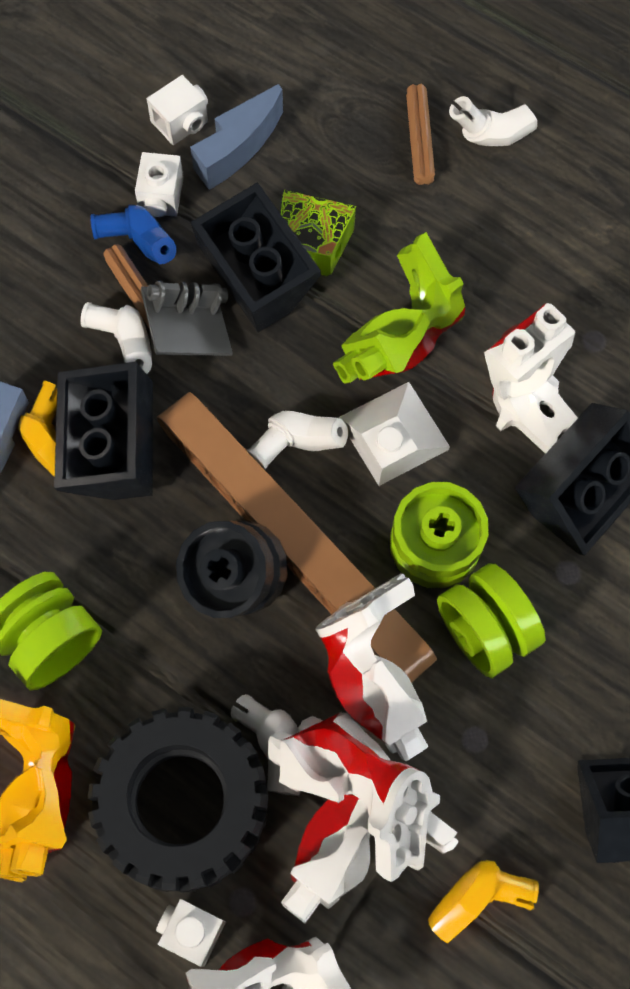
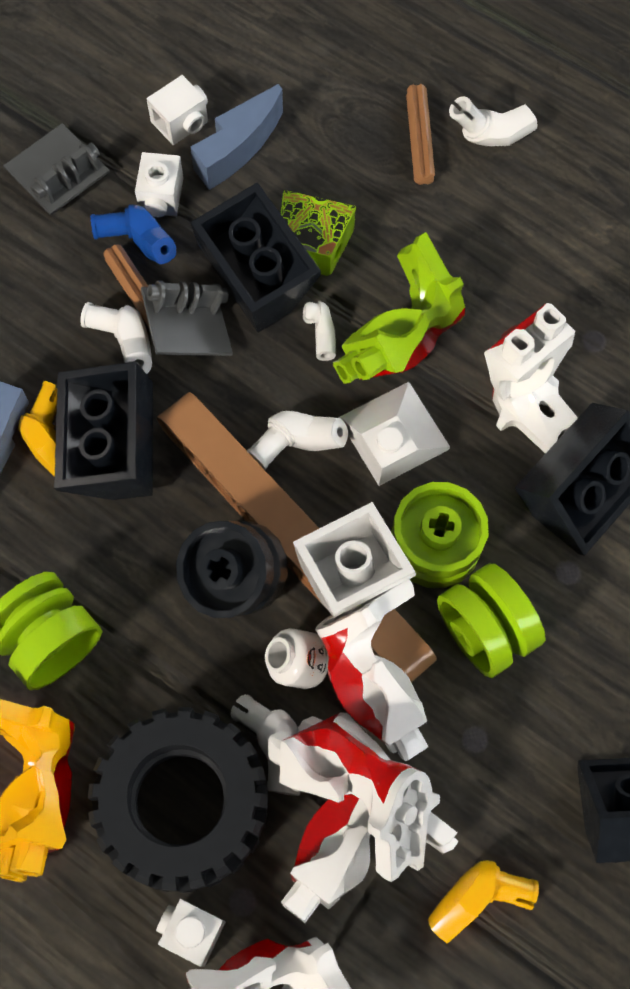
(57, 168): none -> dark grey hinge
(297, 658): none -> white head
(324, 329): none -> white arm
(352, 560): none -> white slope

